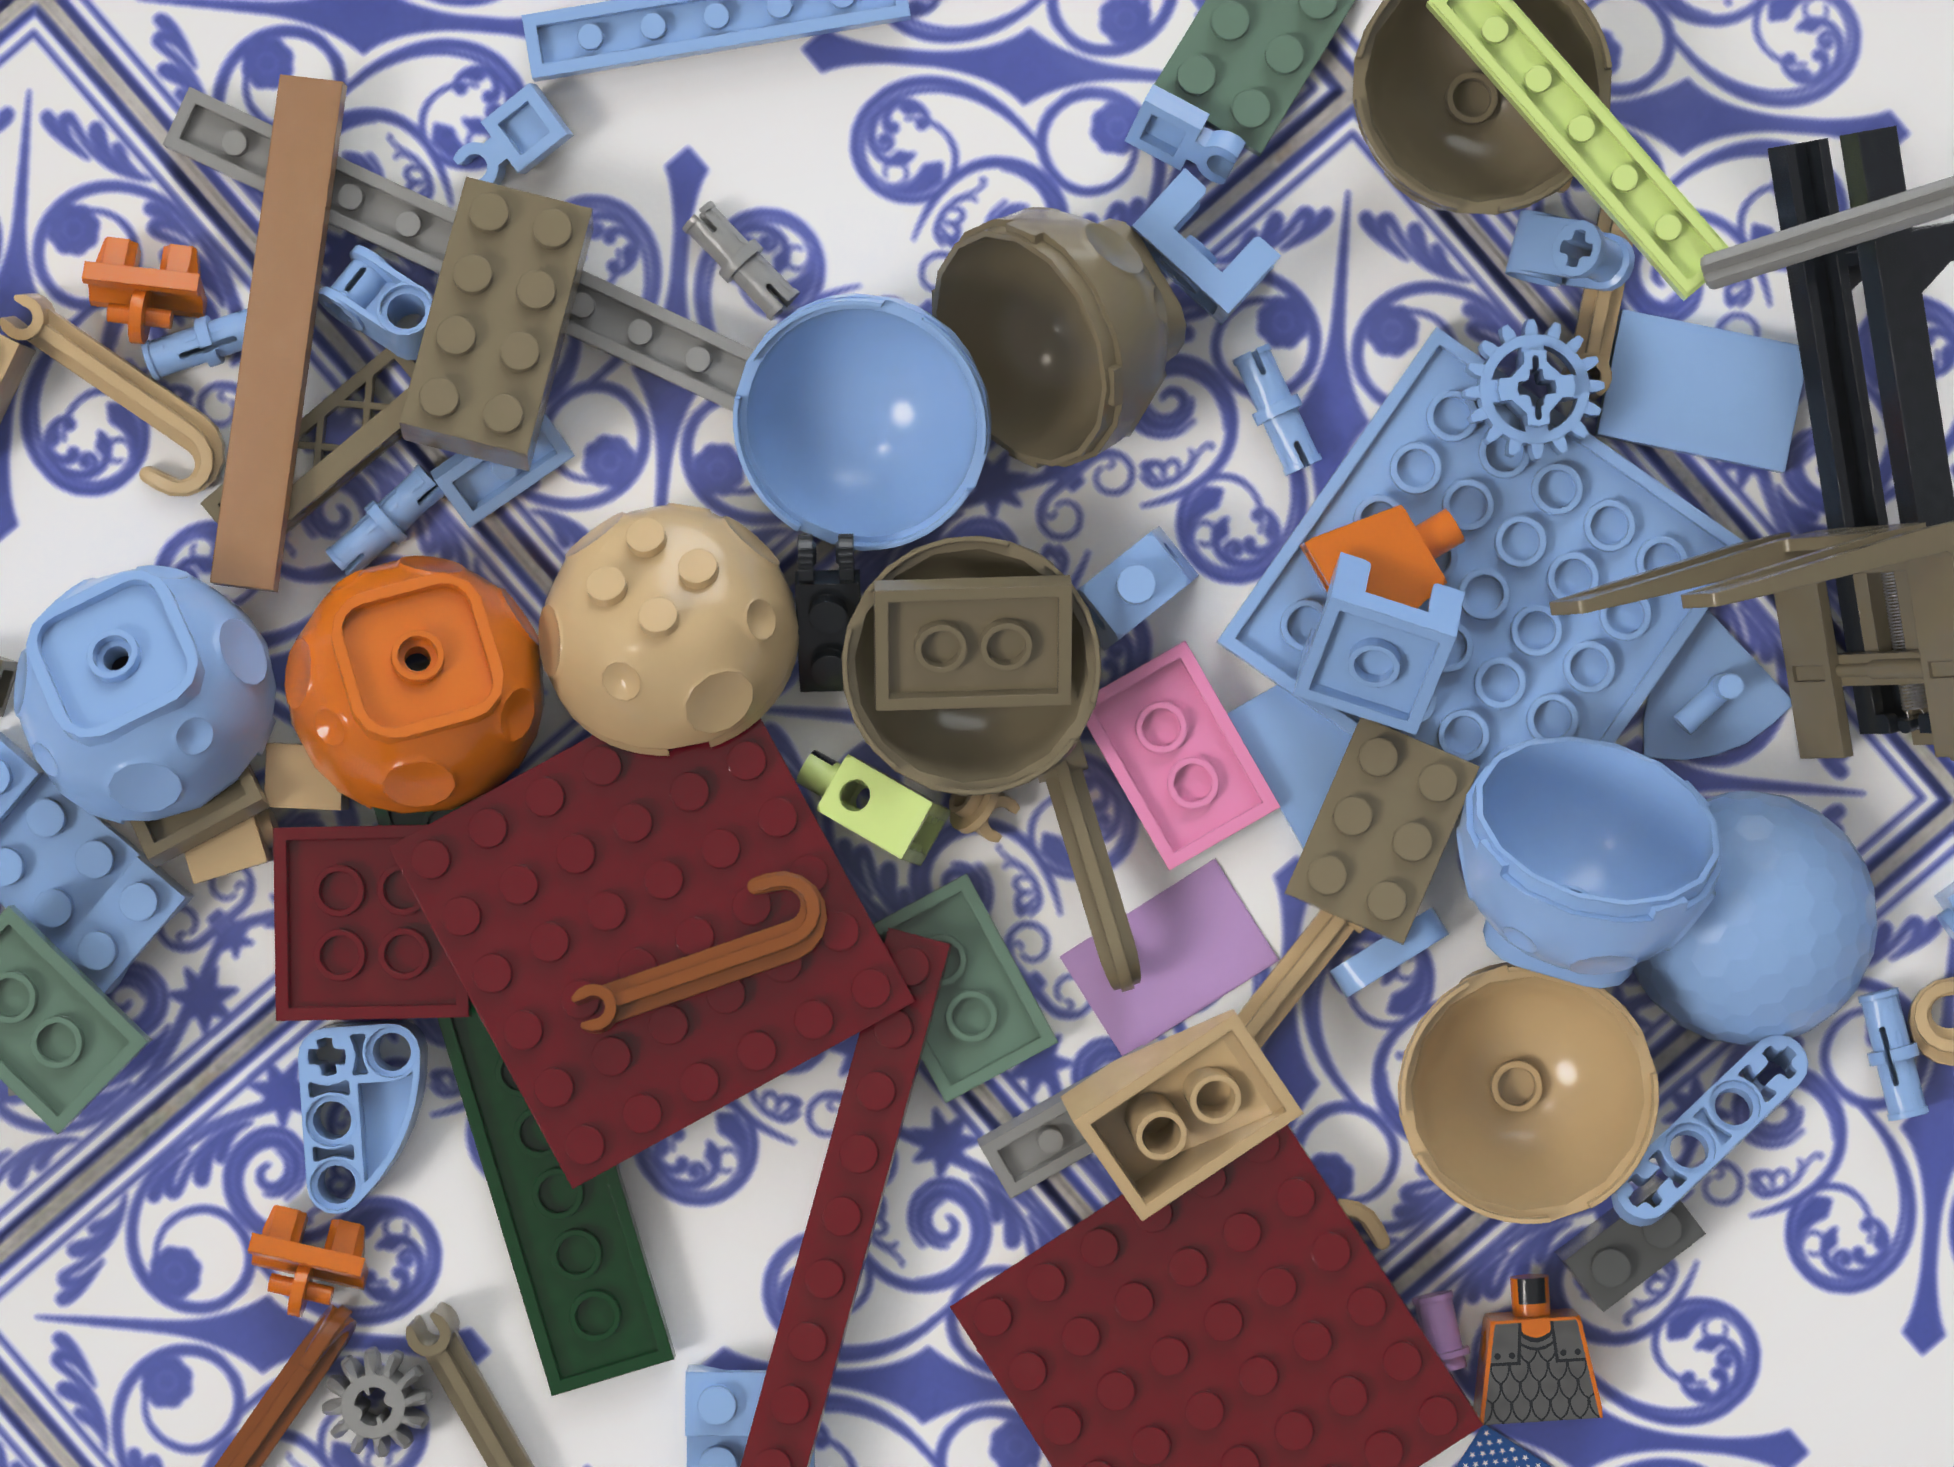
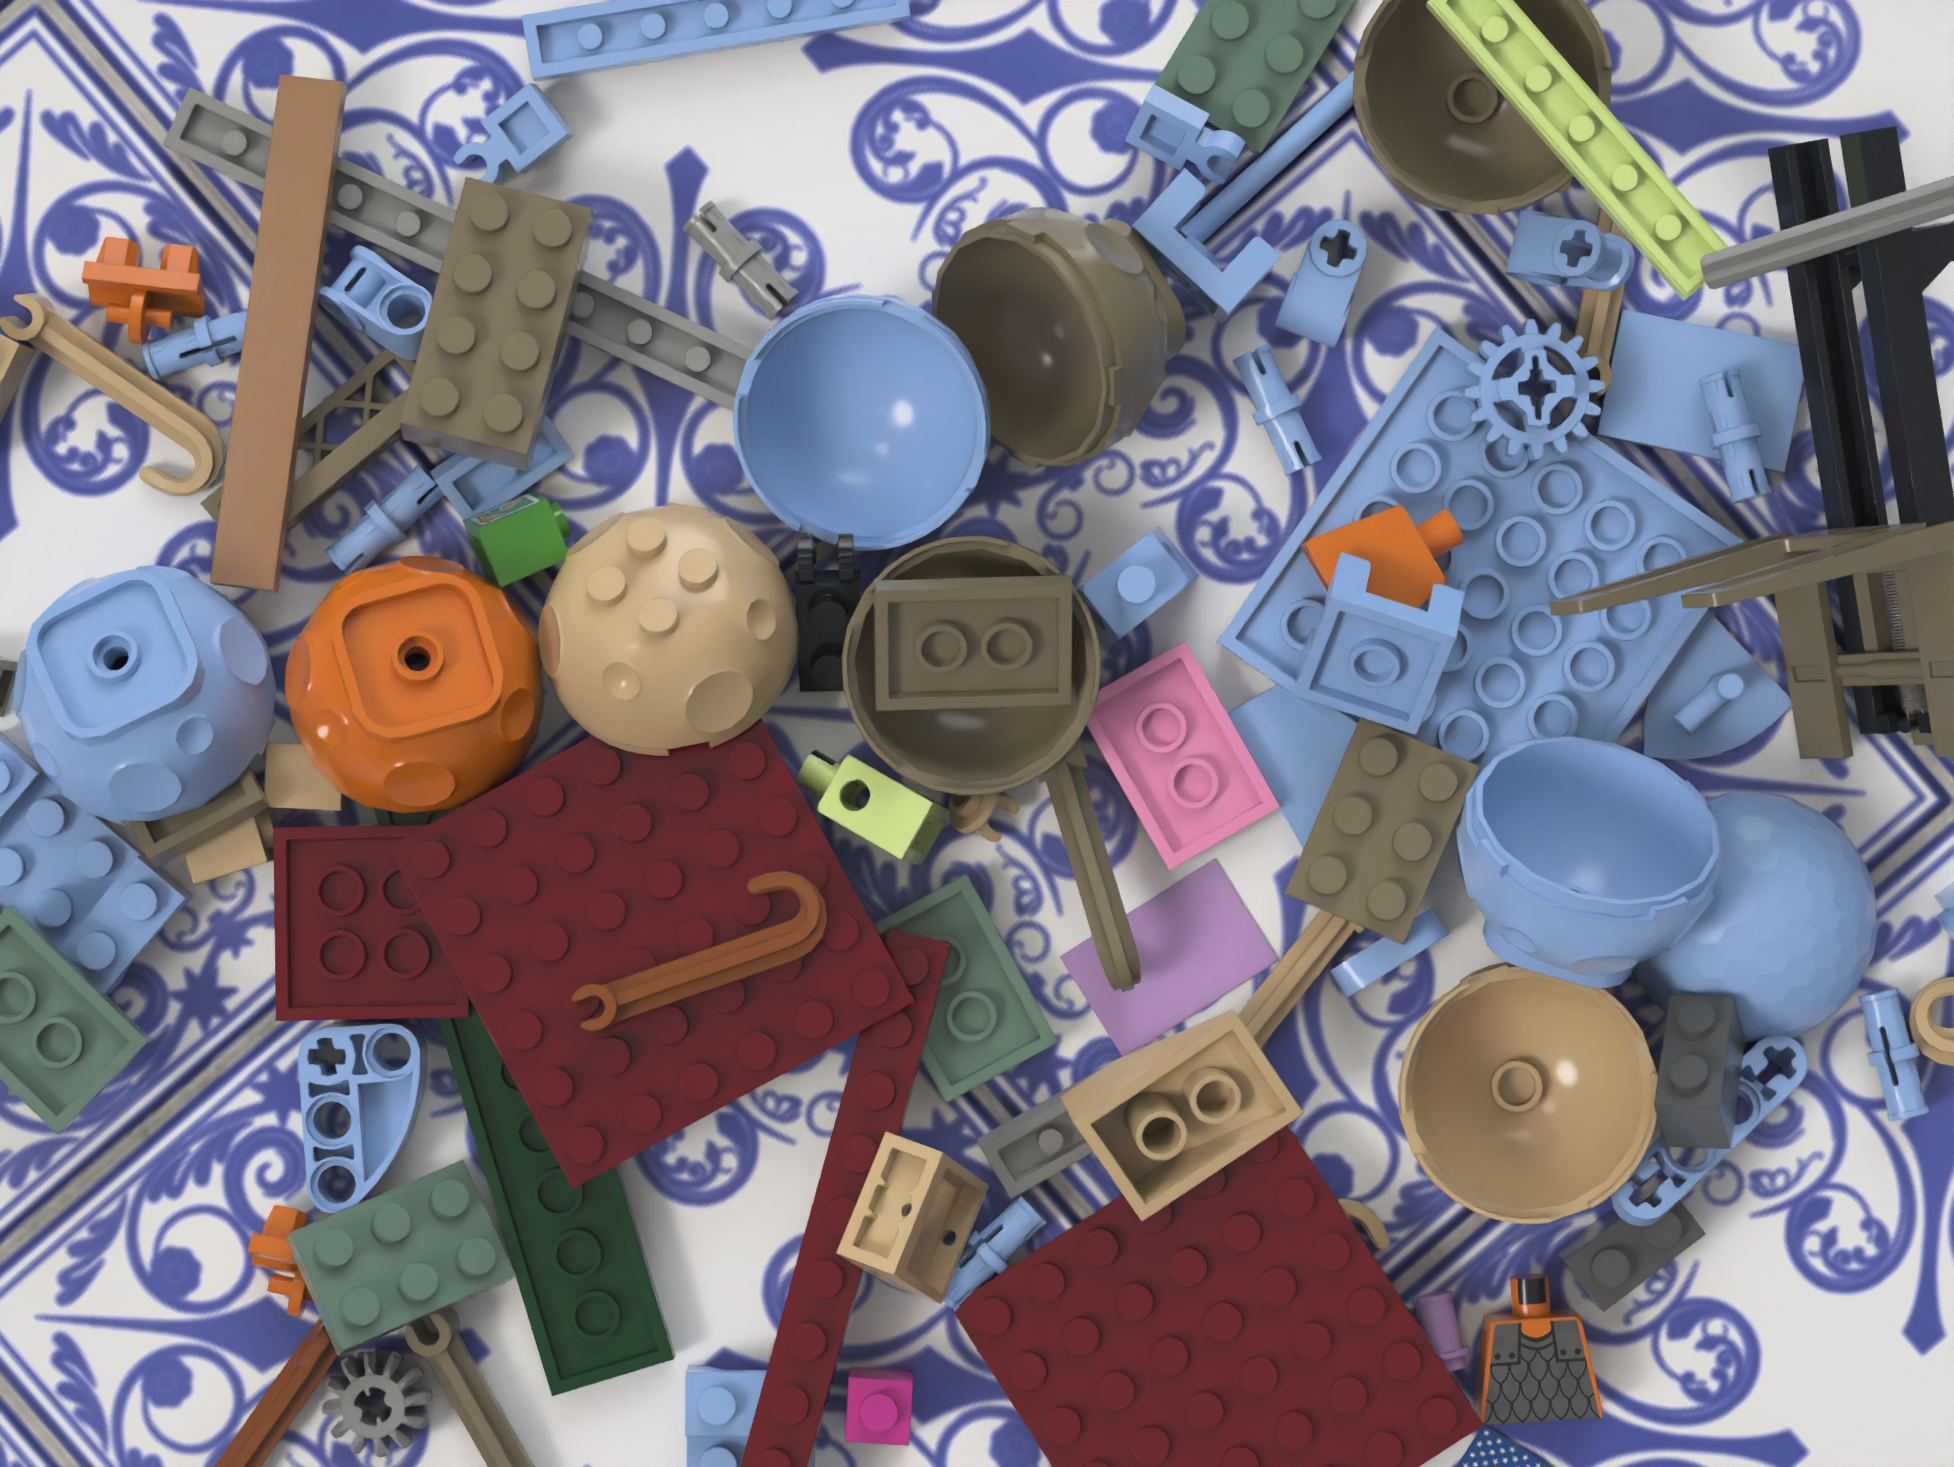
(400, 1257): none -> sand green plate
(518, 538): none -> bright green brick
(879, 1406): none -> dark pink brick
(911, 1248): none -> tan window
(993, 1248): none -> light blue pin
(1271, 162): none -> light blue bar
(1321, 293): none -> light blue piece
(1699, 1072): none -> dark grey brick
(1735, 436): none -> light blue pin

